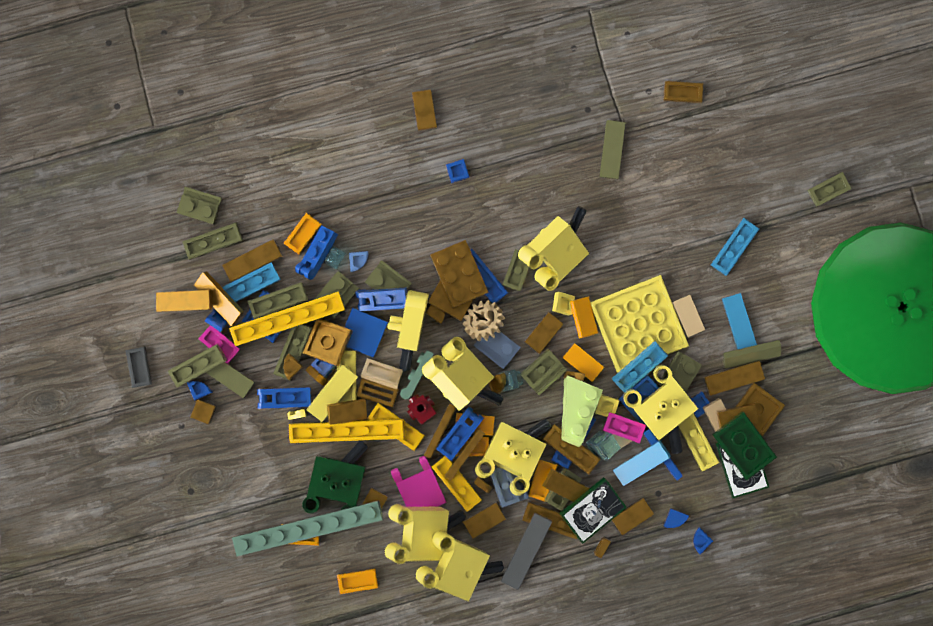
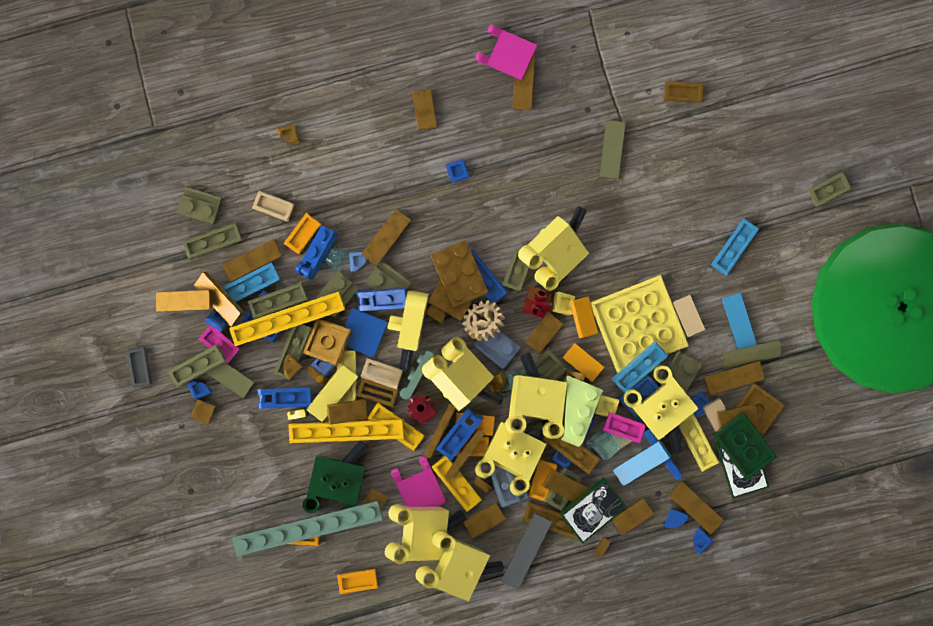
(273, 206): none -> tan tile
(289, 134): none -> pearl gold tile
(386, 237): none -> pearl gold tile
(510, 53): none -> dark pink flag
(524, 88): none -> pearl gold tile
(536, 399): none -> light yellow piece
(537, 302): none -> dark red brick
(696, 507): none -> pearl gold tile

